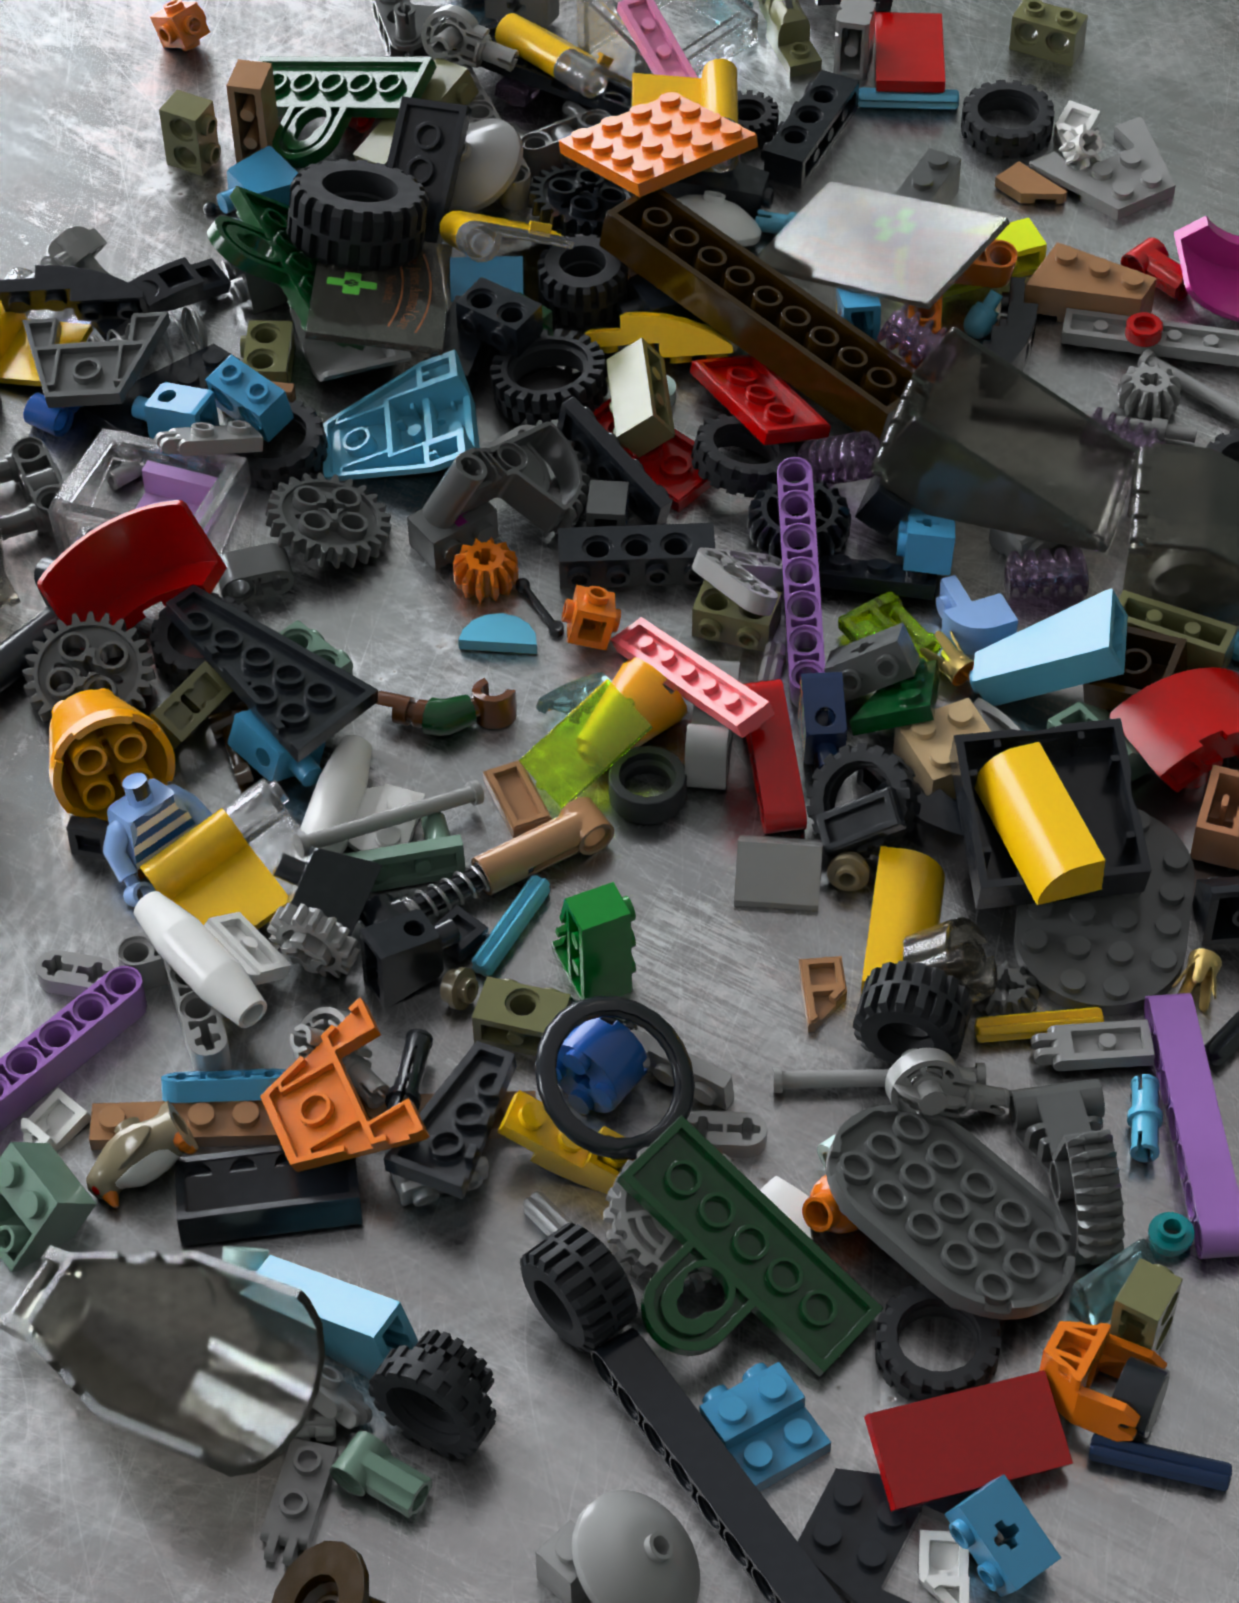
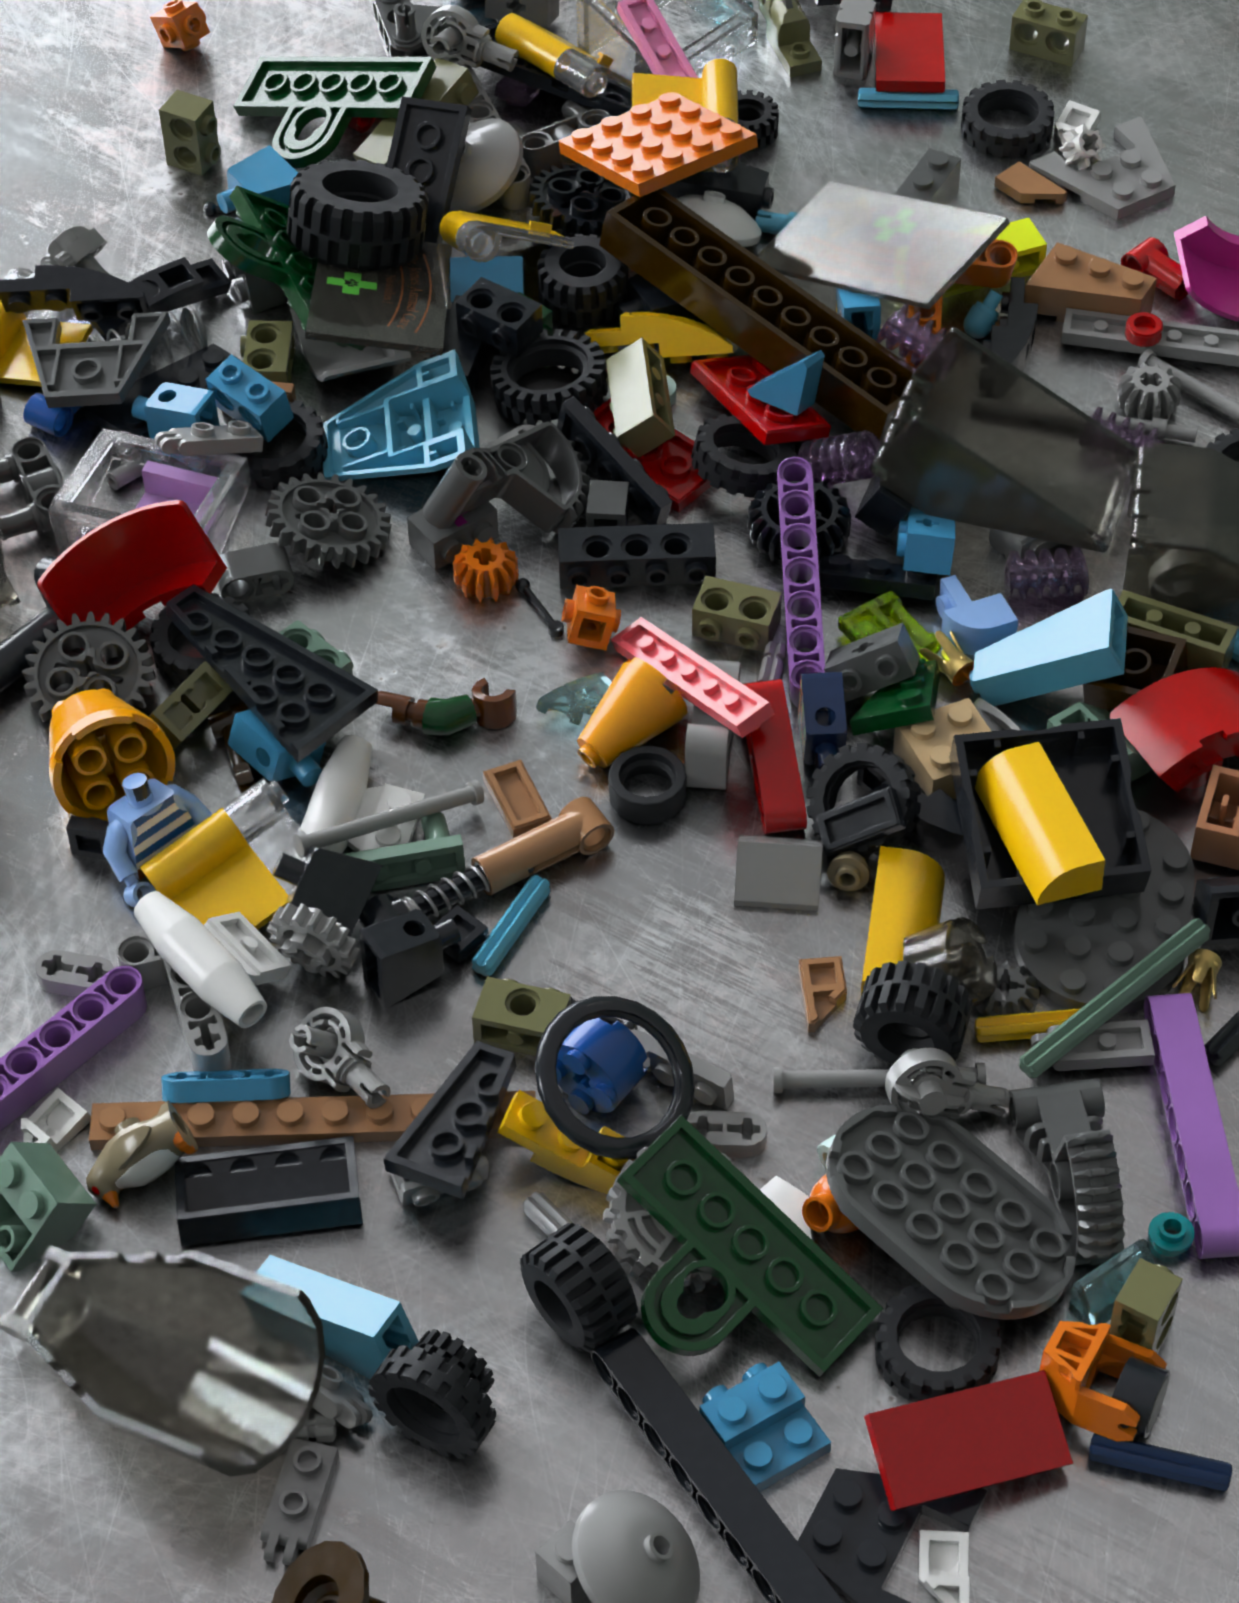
(245, 1257): light aqua tile -> none
(252, 107): medium nougat brick -> none
(320, 1111): orange wing -> none
(371, 1469): sand green piece -> none
(415, 1052): black pin -> none
(459, 987): dark tan plate -> none
(498, 634): medium azure tile -> none
(585, 744): clear neon green piece -> none
(597, 942): green wedge -> none
(742, 576): light grey beam -> none
(793, 386): none -> dark azure slope
(810, 129): black brick -> none
(1025, 1546): dark azure brick -> none
(1114, 998): none -> sand green axle
(1145, 1118): medium azure pin -> none

